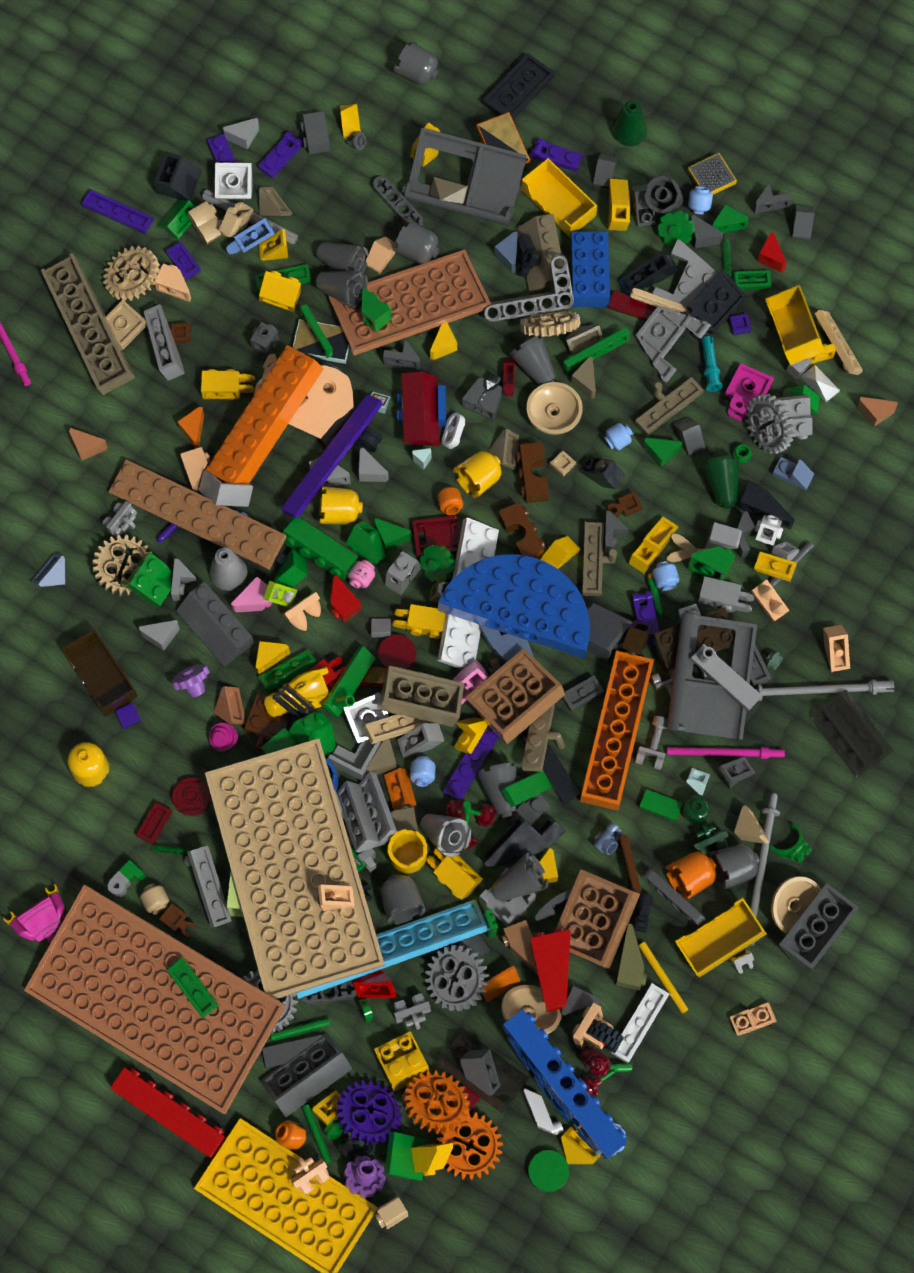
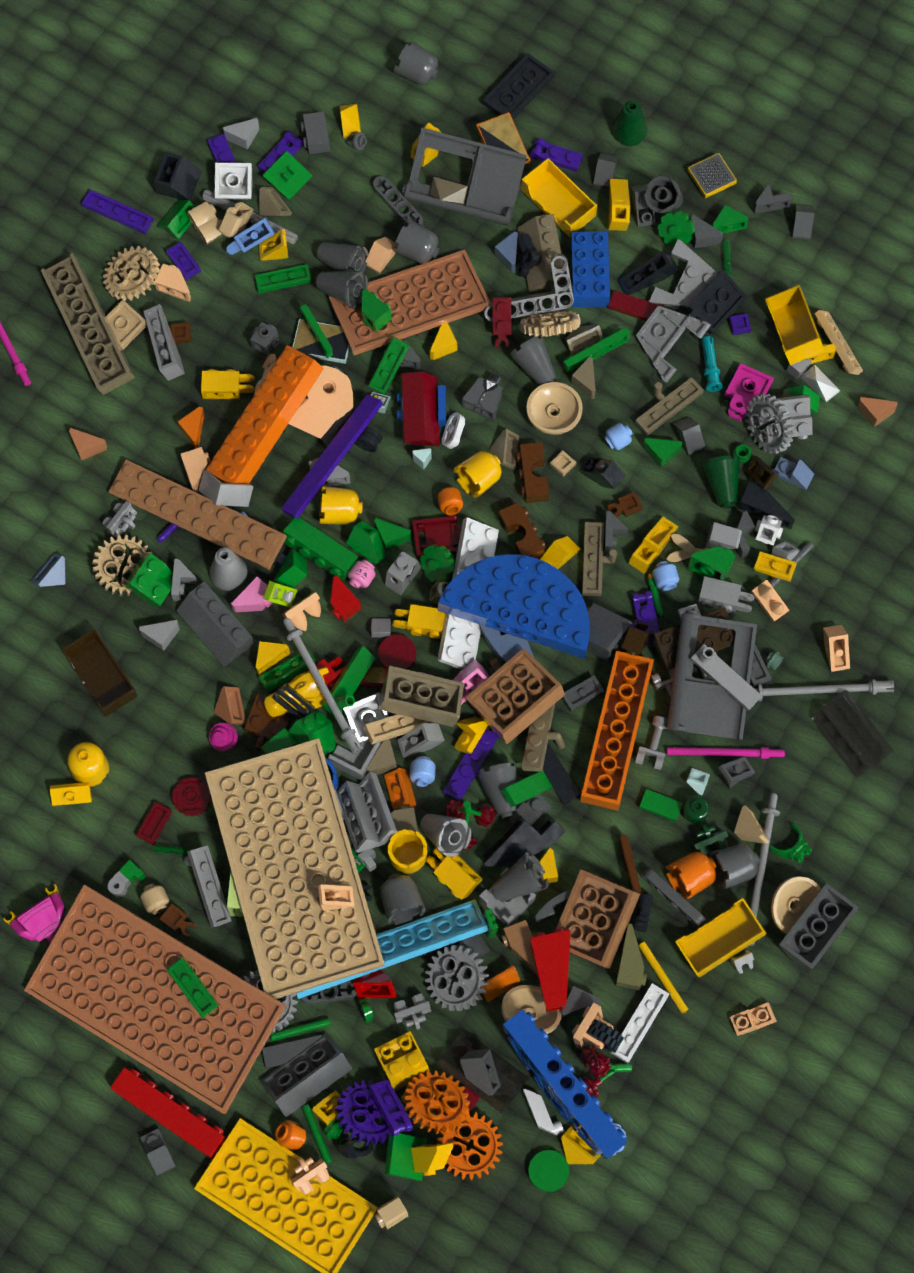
(70, 793): none -> yellow plate
(128, 715): dark purple tile -> none
(157, 1152): none -> dark grey slope
(191, 680): medium lavender plant -> none
(280, 291): yellow slope -> none
(287, 175): none -> green piece
(348, 733): none -> light grey bar
(364, 1176): medium lavender plant -> none
(370, 469): light grey slope -> none
(389, 365): none -> green tile
(390, 1107): none -> dark purple plate
(501, 319): none -> dark red plate
(509, 377): dark red piece -> none
(606, 841): sand blue plate -> none
(656, 301): tan axle -> none
(700, 200): light blue head -> none
(753, 283): green tile -> none
(761, 472): none -> dark brown slope
(772, 255): red slope -> none

